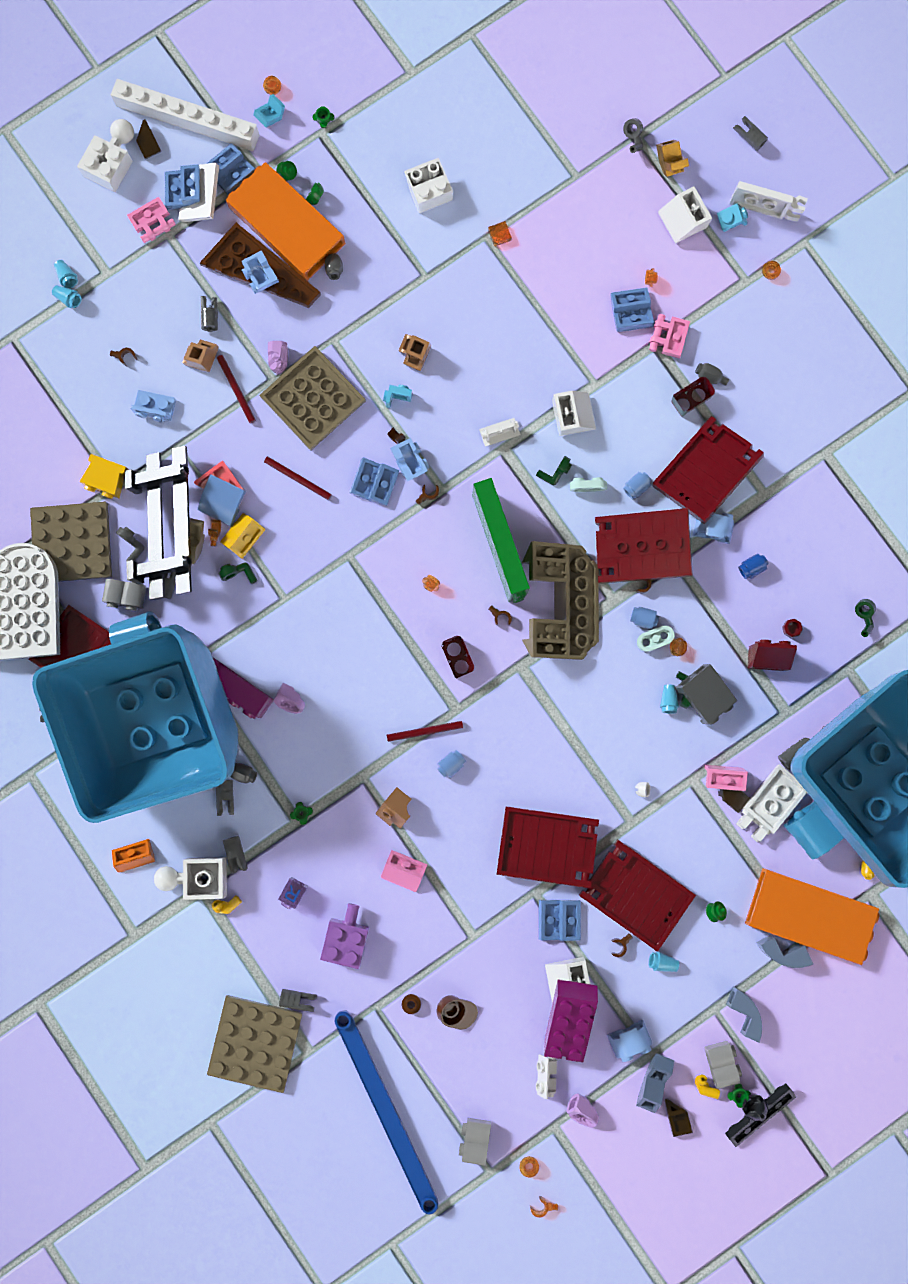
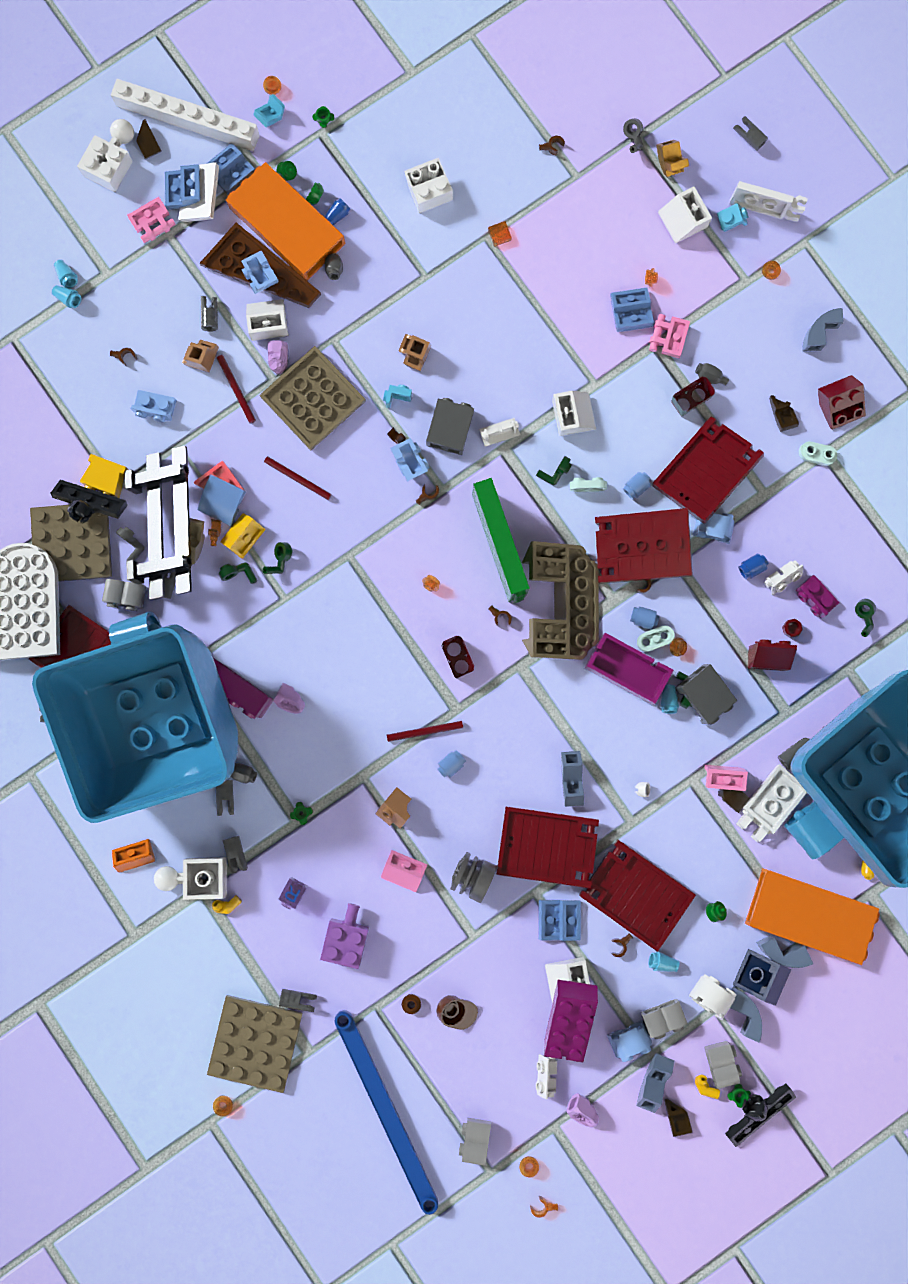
(87, 501): none -> black plate
(222, 1111): none -> clear orange plate
(266, 320): none -> white slope
(282, 553): none -> dark green plate
(337, 211): none -> blue cone
(374, 481): medium blue slope -> none
(450, 426): none -> dark grey panel
(473, 877): none -> flat silver wheel
(548, 146): none -> reddish brown piece
(572, 778): none -> sand blue brick
(629, 669): none -> magenta piece
(664, 1018): none -> light grey brick
(712, 996): none -> white brick
(762, 977): none -> dark blue slope
(783, 414): none -> dark brown slope
(791, 573): none -> white hinge
(816, 335): none -> sand blue brick
(817, 597): none -> magenta bracket
(818, 453): none -> light aqua plate
(842, 401): none -> dark red slope

